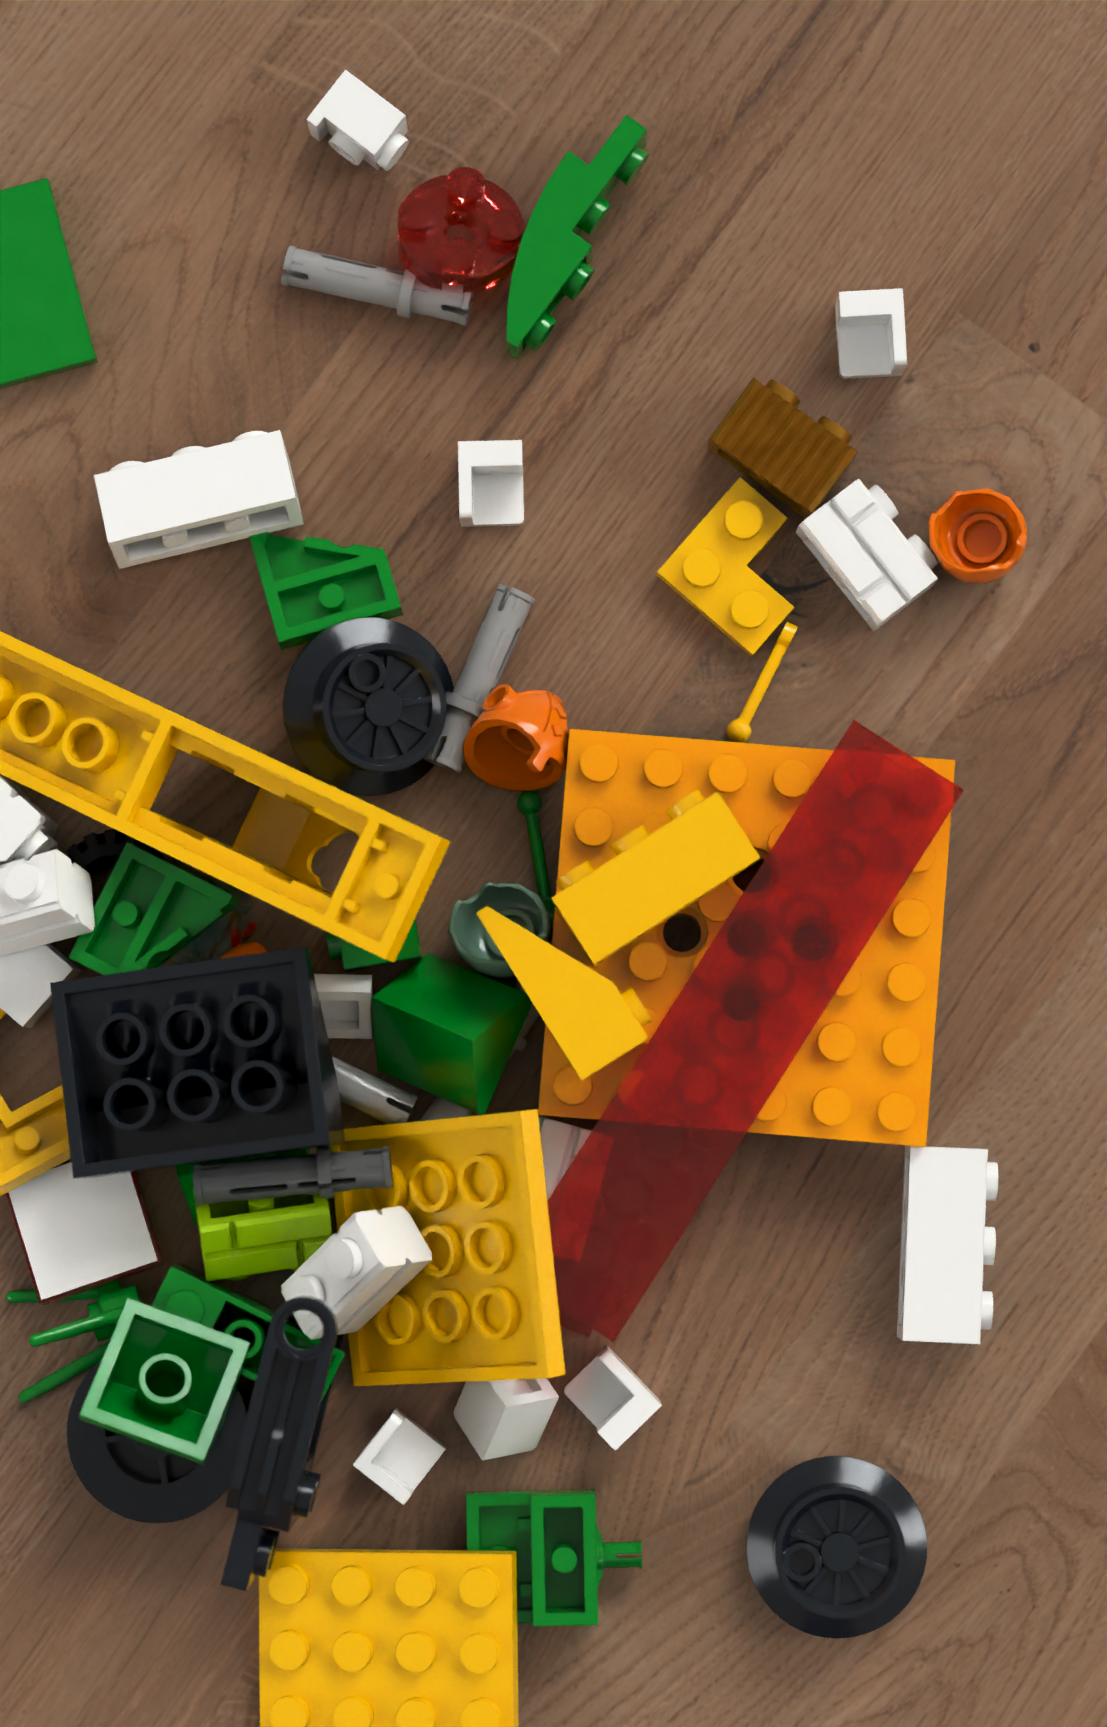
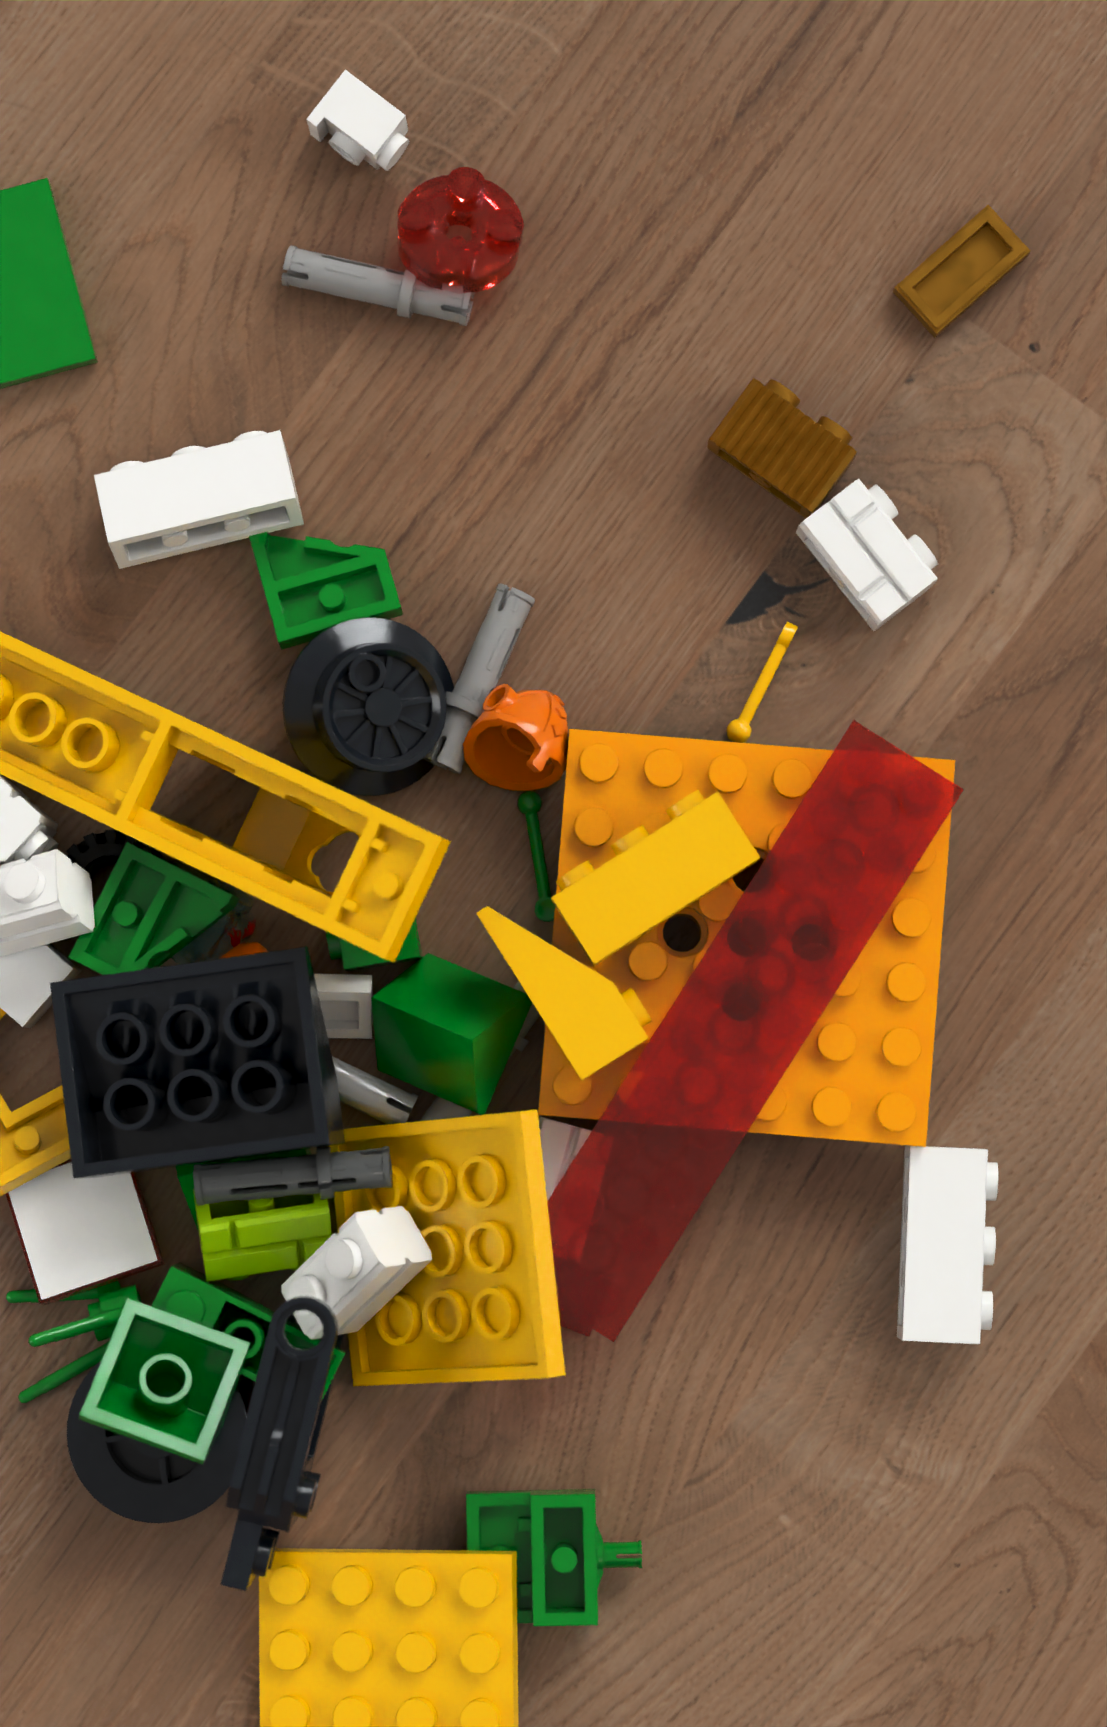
(399, 1456): white panel -> none
(471, 936): sand green hair -> none
(491, 483): white panel -> none
(505, 1415): white panel -> none
(551, 253): green slope -> none
(612, 1397): white panel -> none
(714, 571): yellow plate -> none
(836, 1547): black wheel -> none
(871, 333): white panel -> none
(961, 271): none -> pearl gold tile
(977, 535): orange hair -> none

